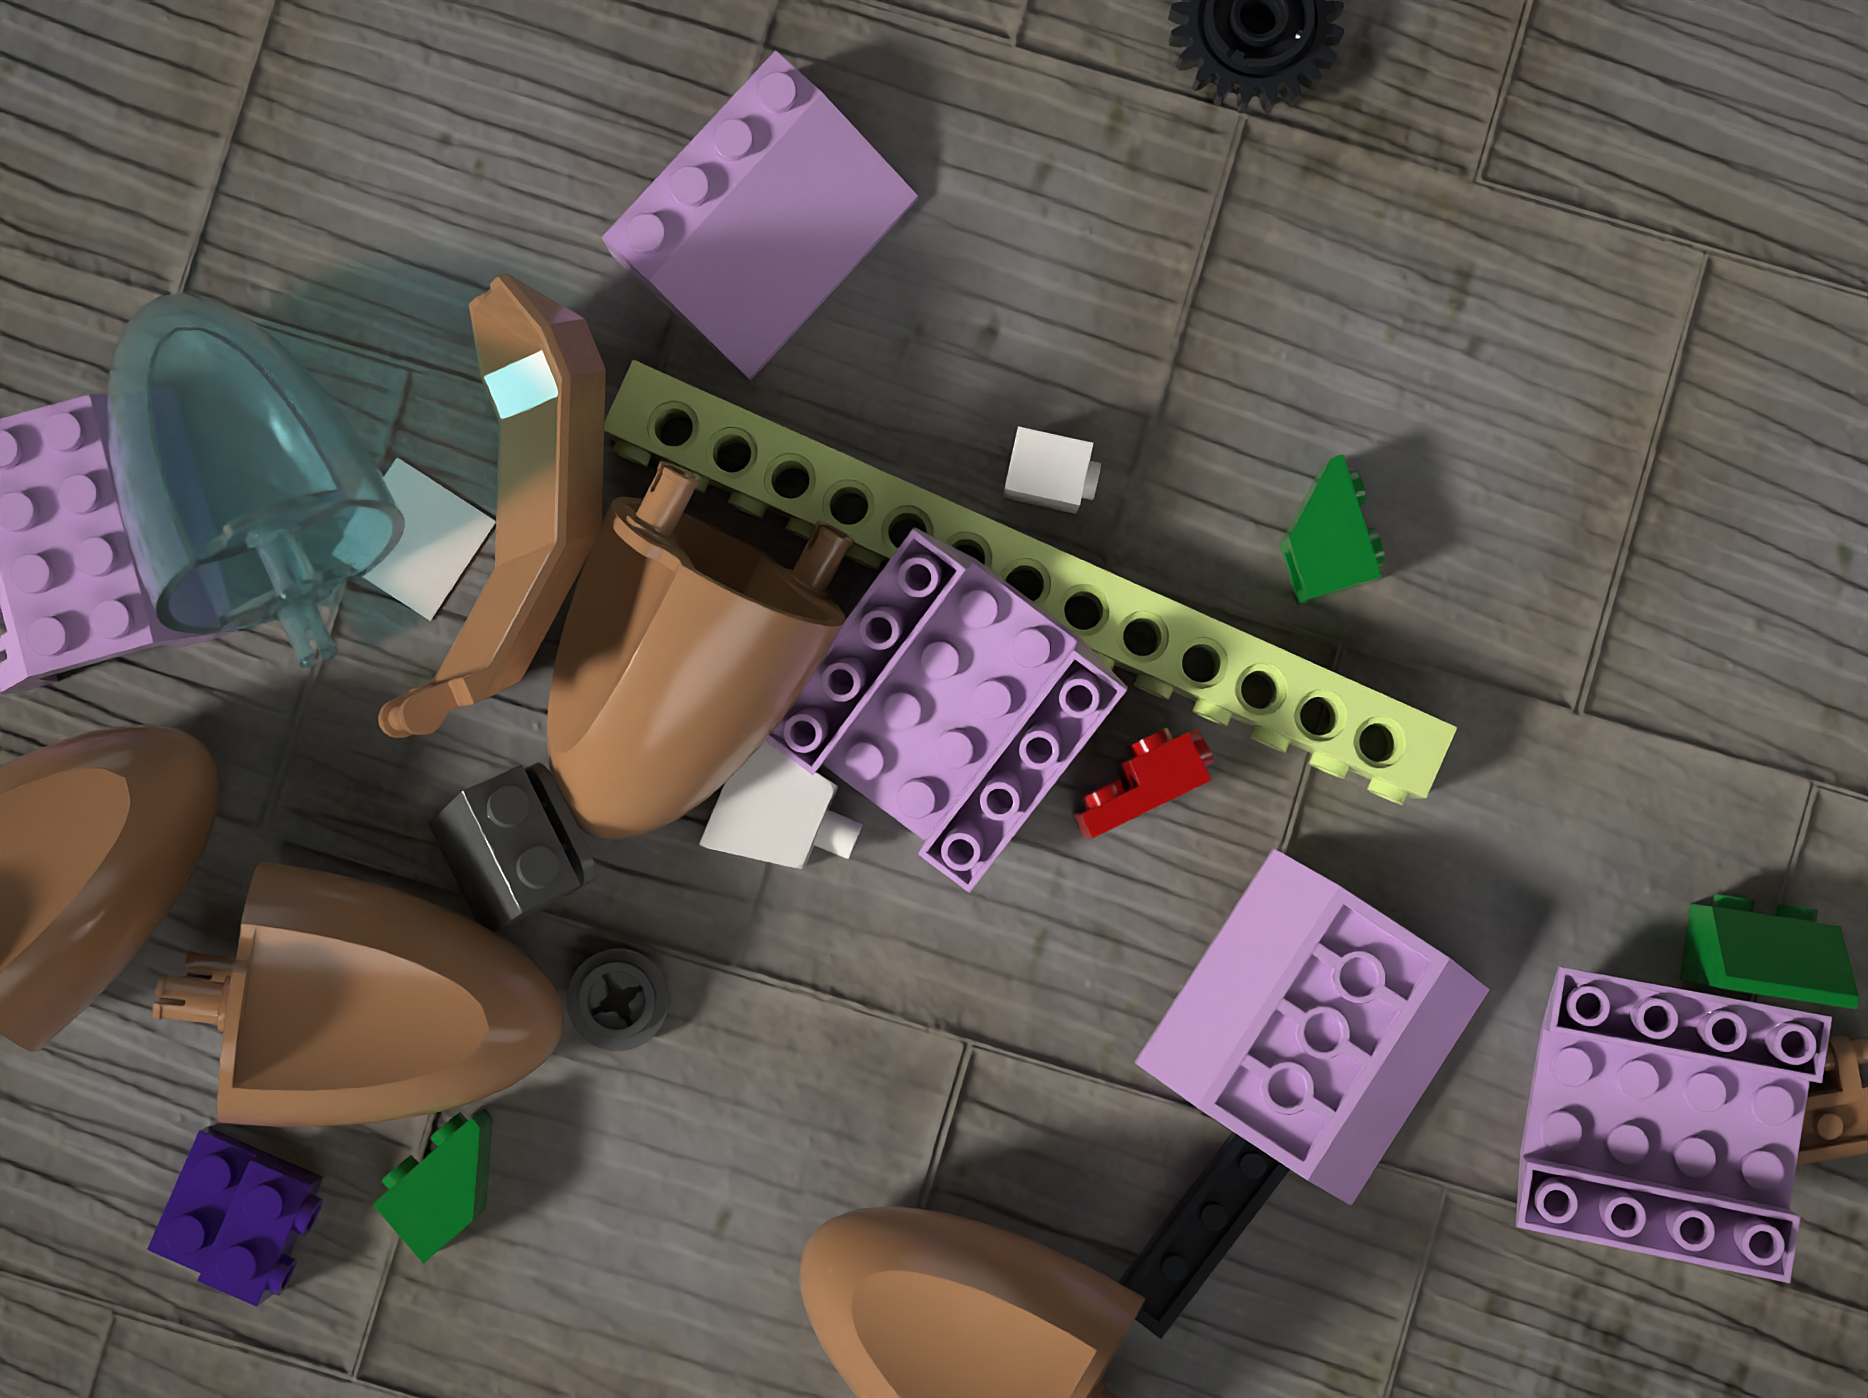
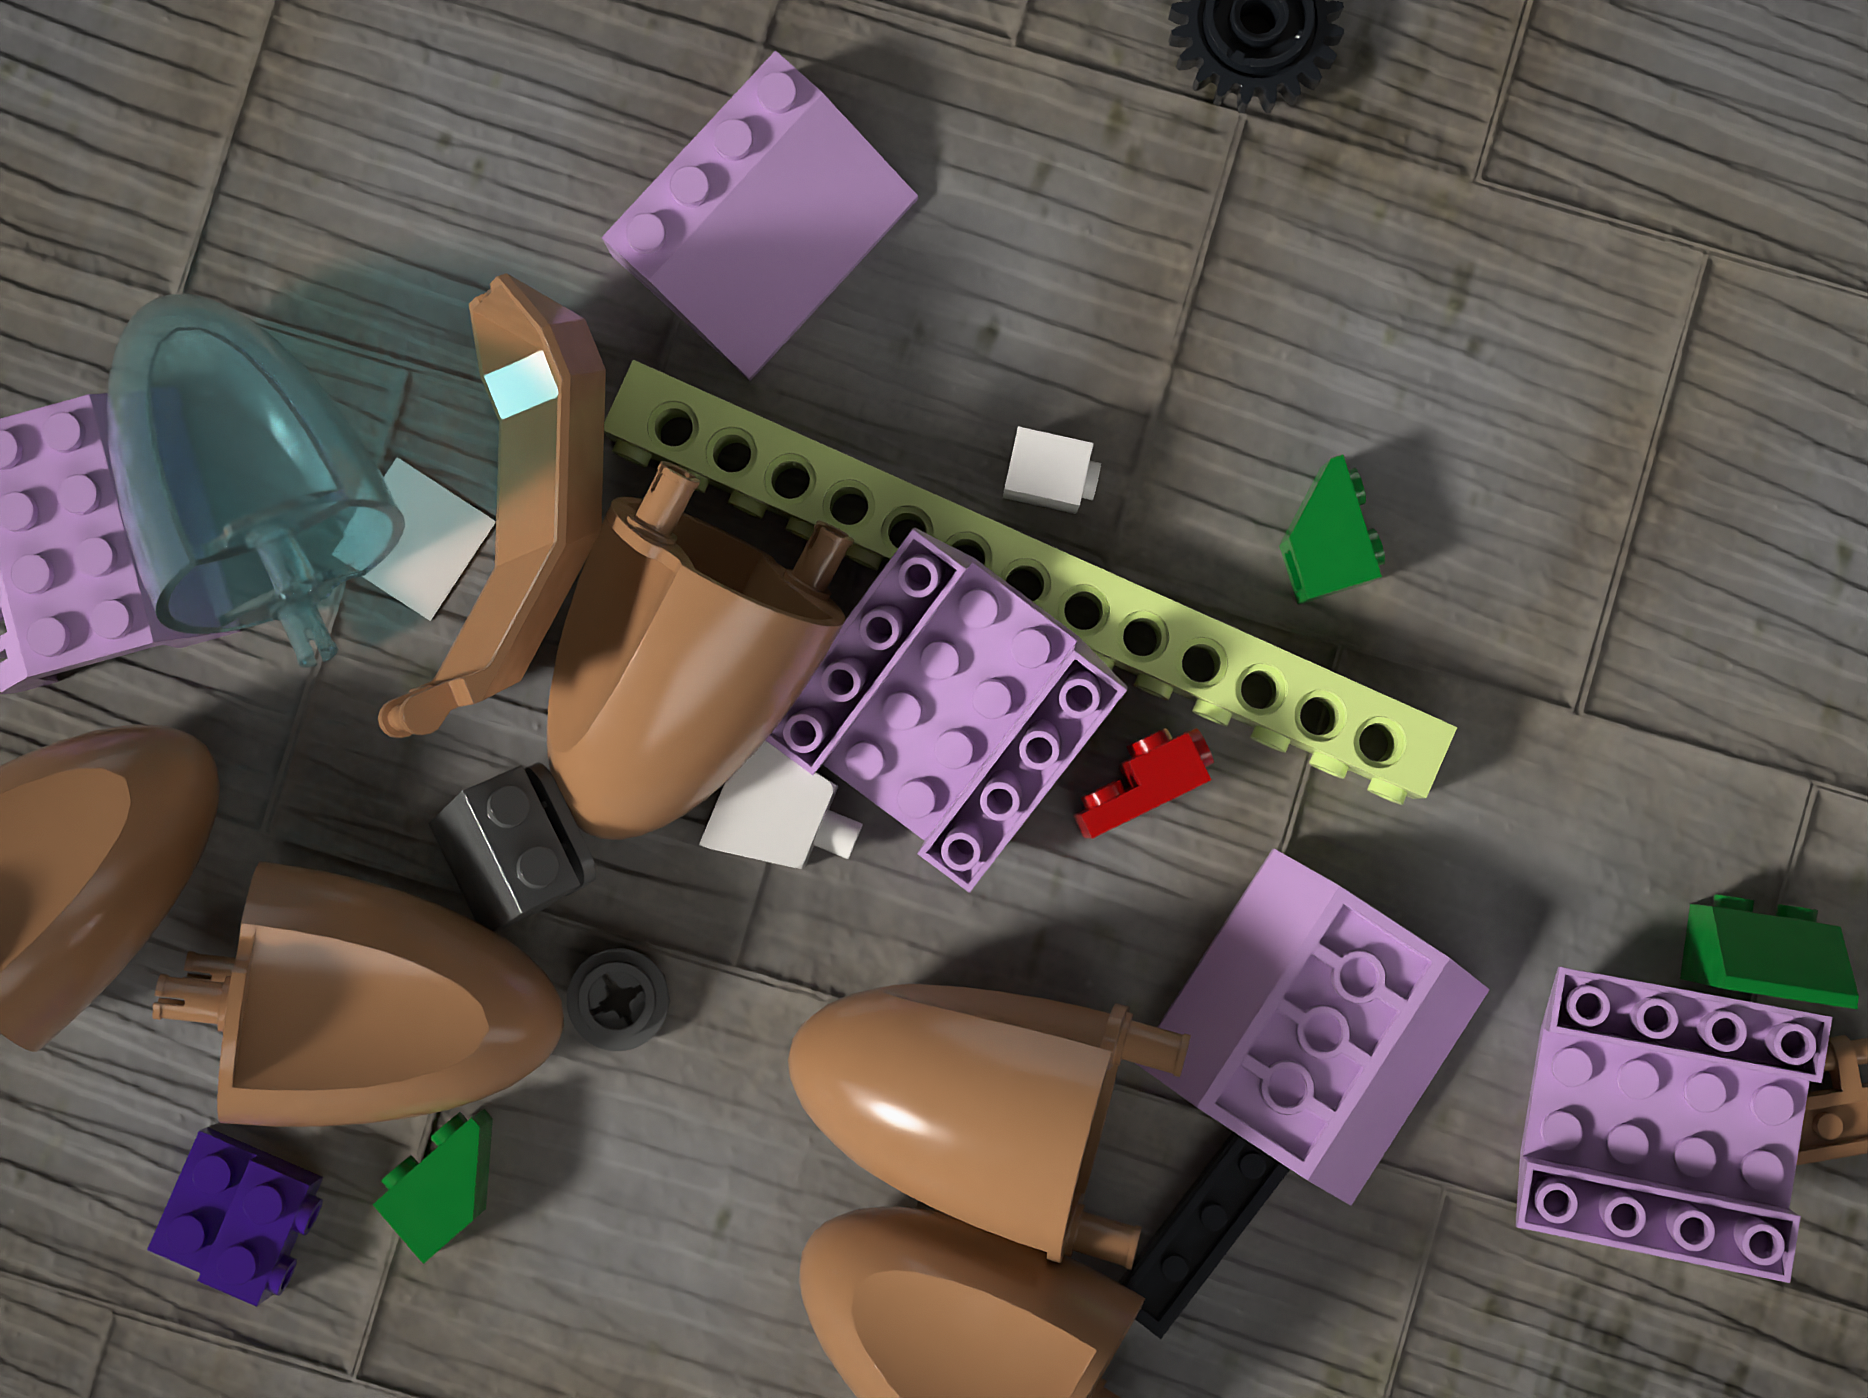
(979, 1103): none -> medium nougat windscreen

